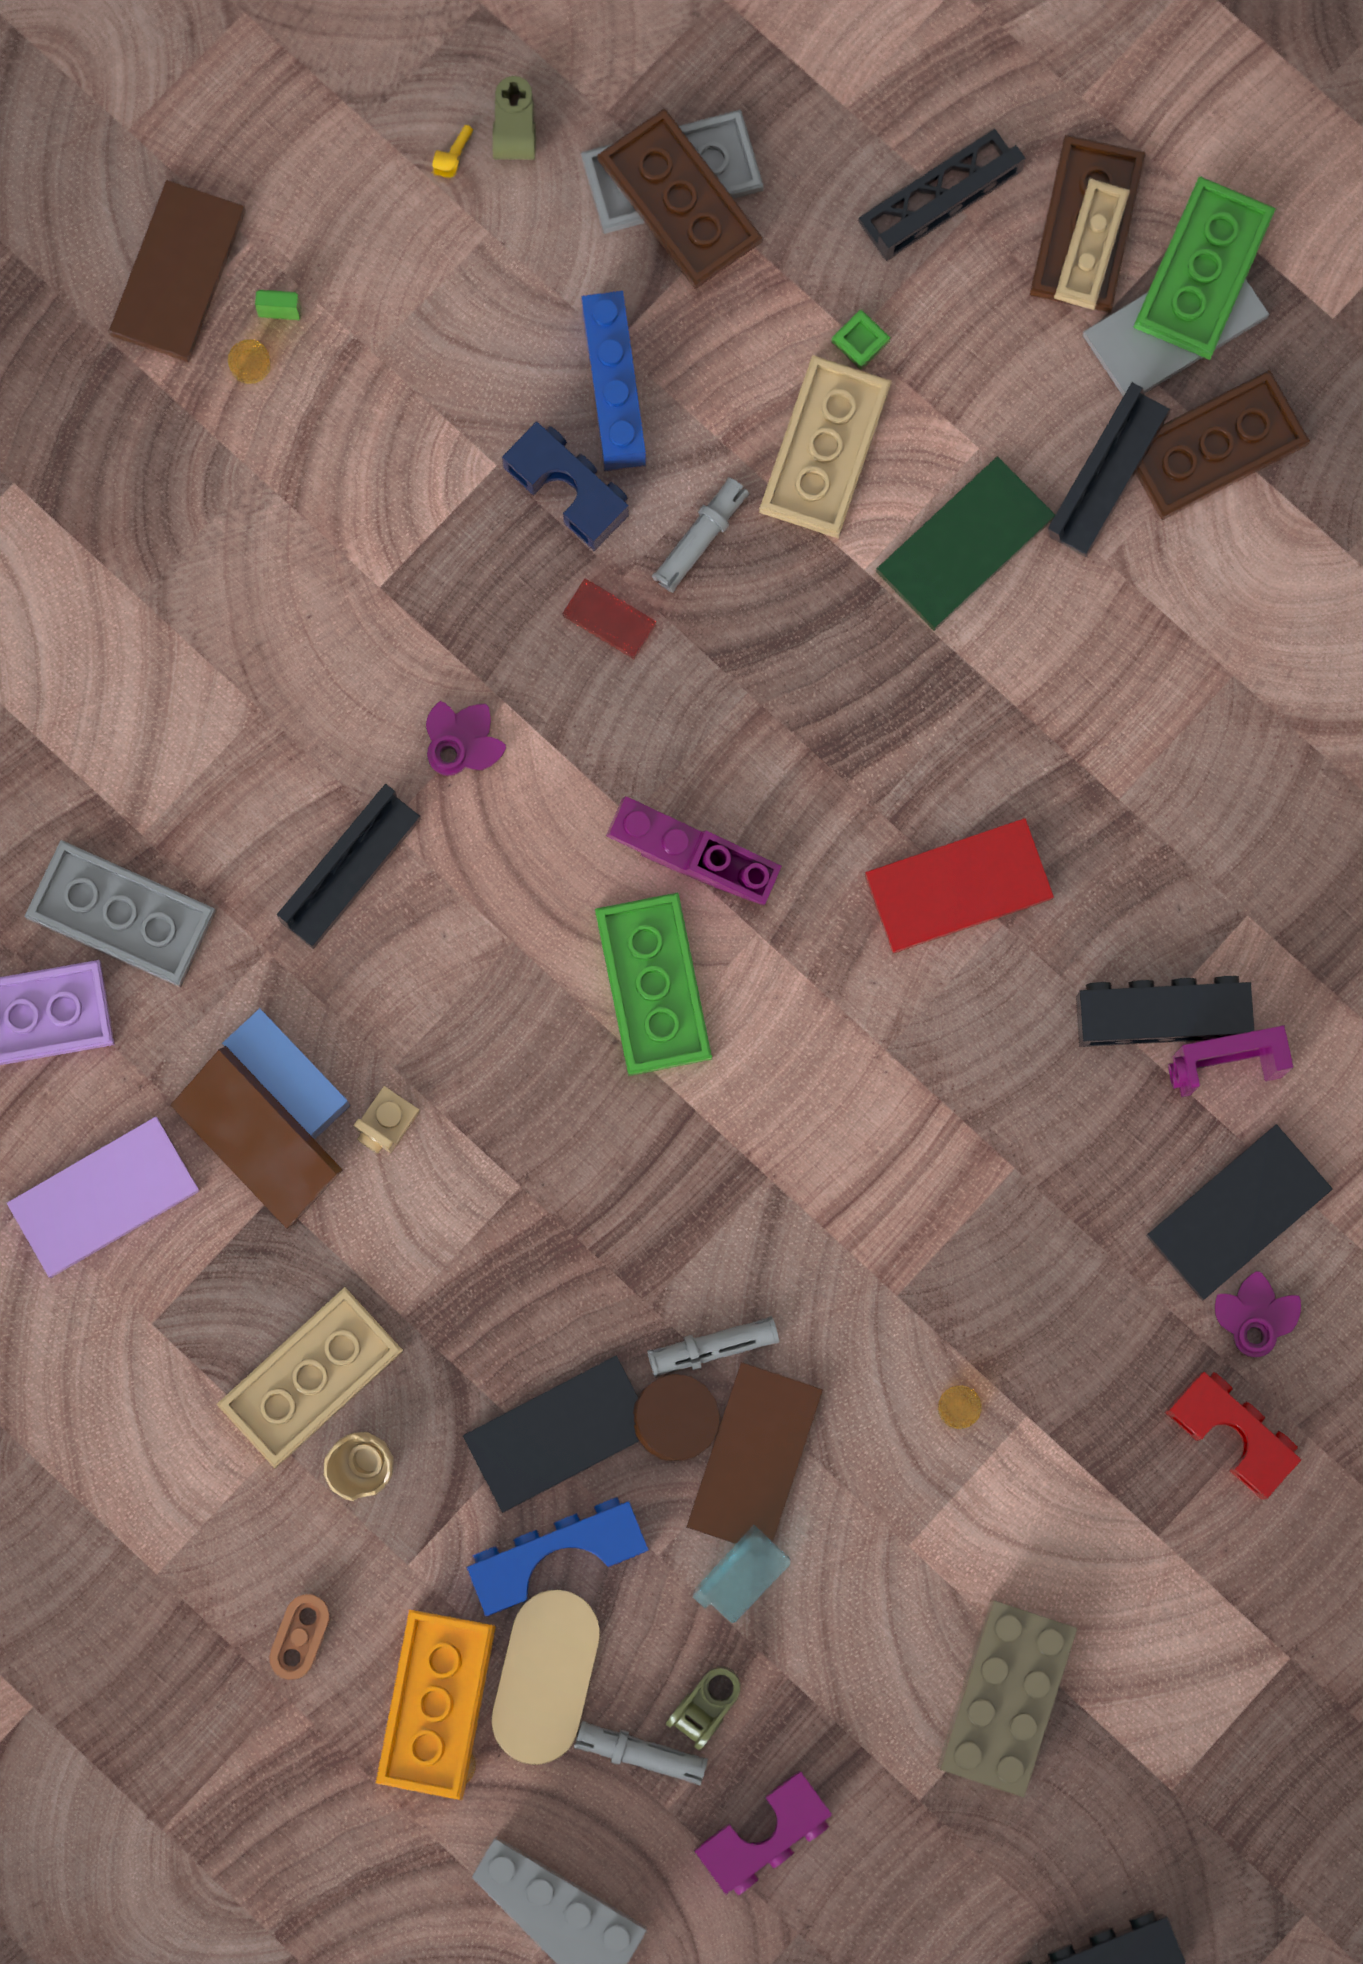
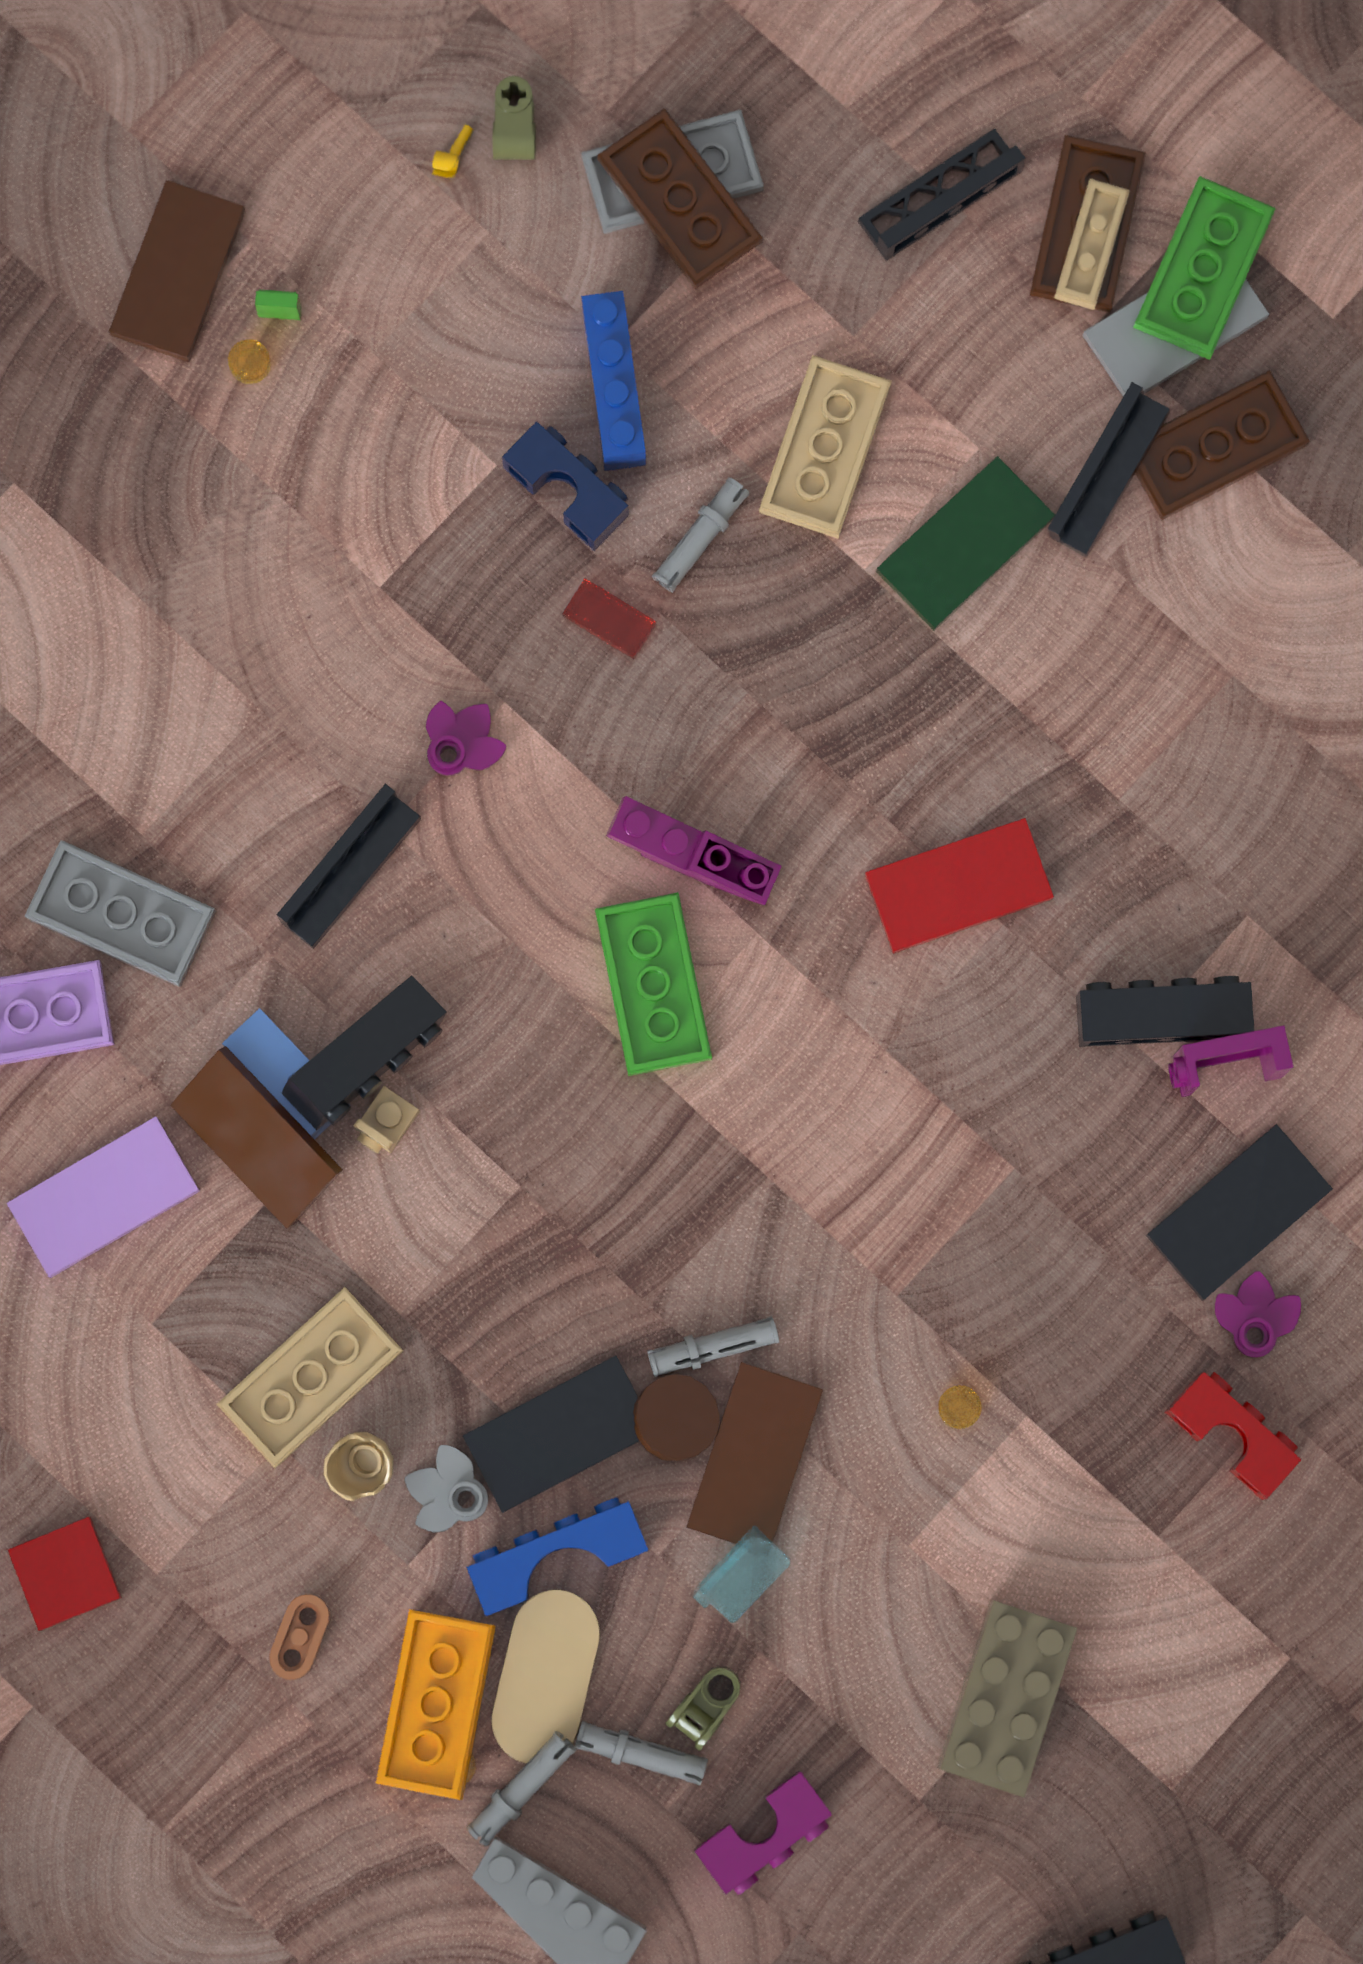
(64, 1573): none -> red tile
(364, 1053): none -> black brick
(441, 1487): none -> light grey plate
(507, 1803): none -> light grey pin
(860, 339): bright green tile -> none

